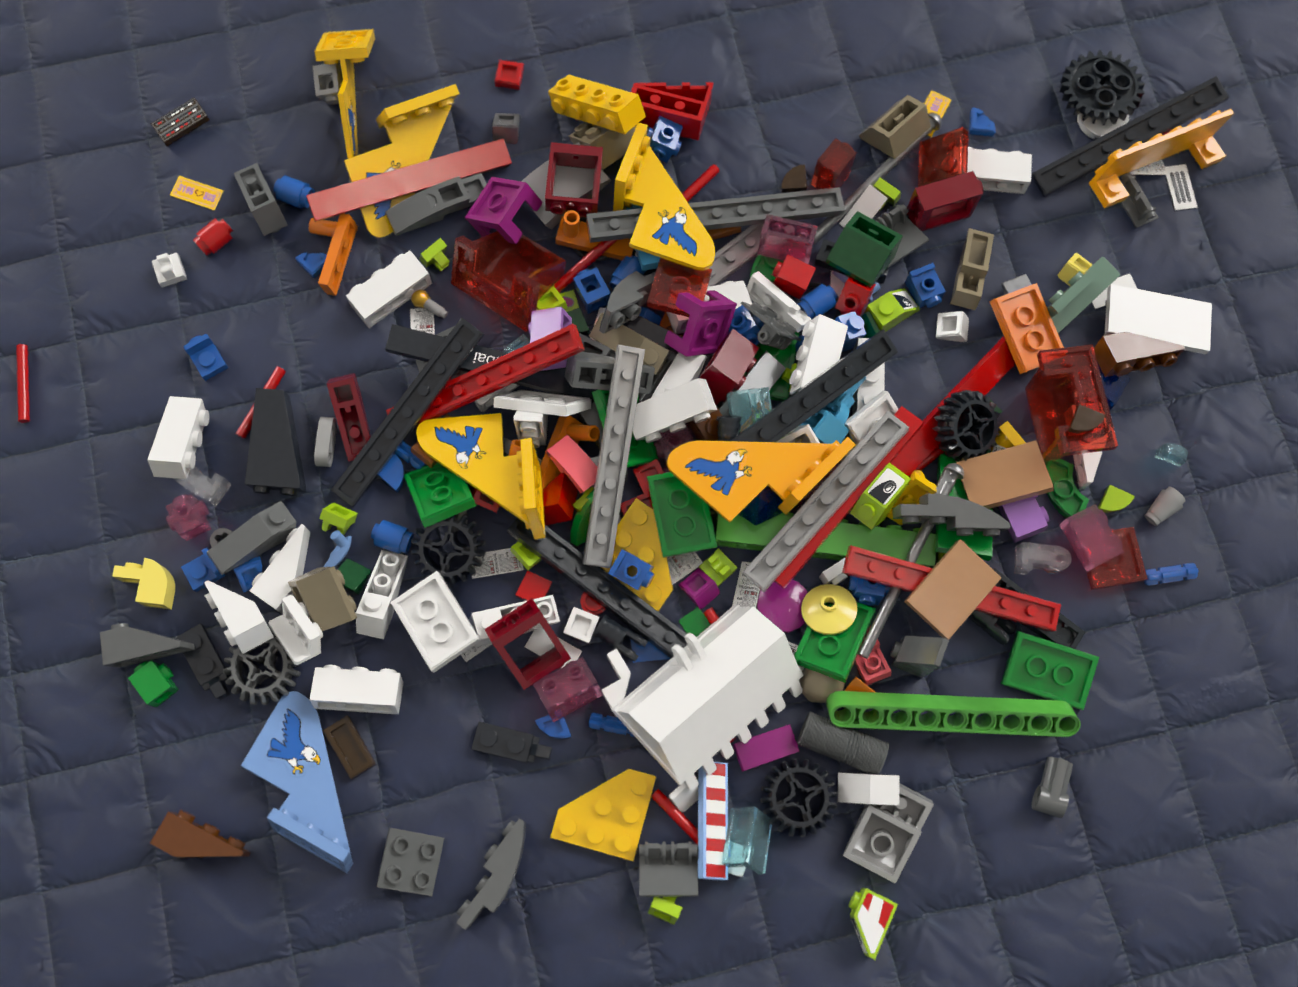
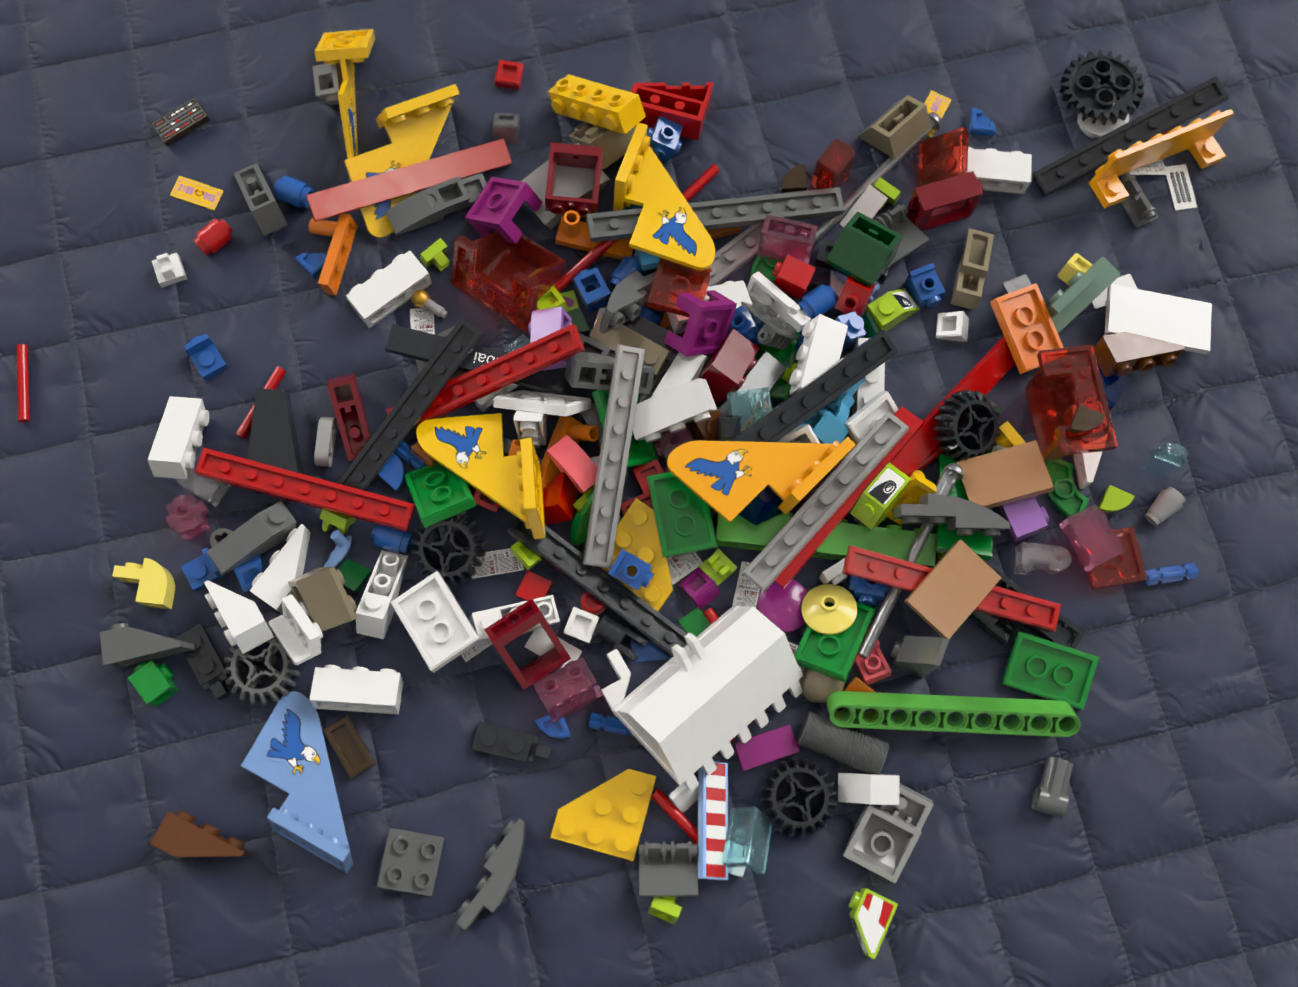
(305, 489): none -> red tile

